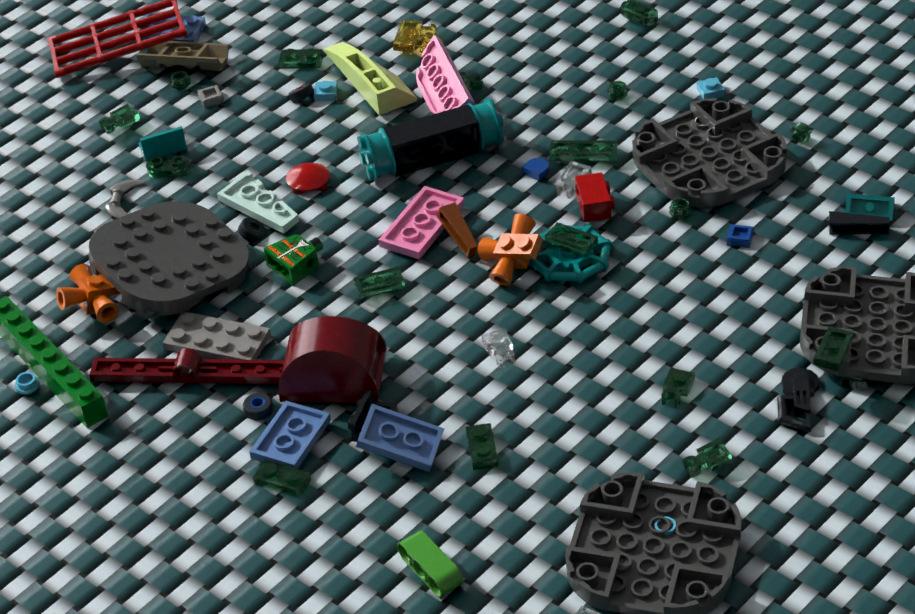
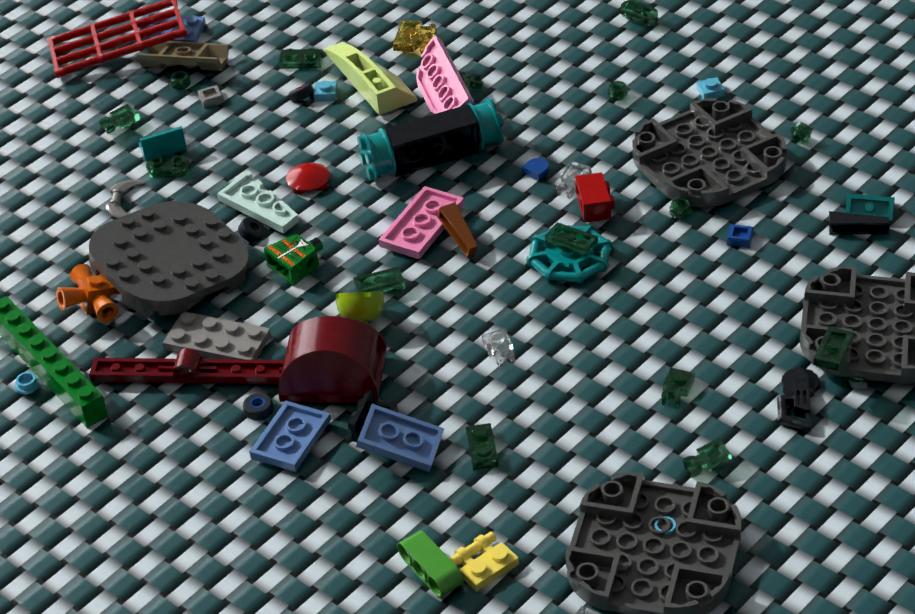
(282, 478): clear green plate -> none
(360, 305): none -> lime cylinder
(487, 567): none -> light yellow plate
(511, 249): orange brick -> none
(583, 150): clear green plate -> none

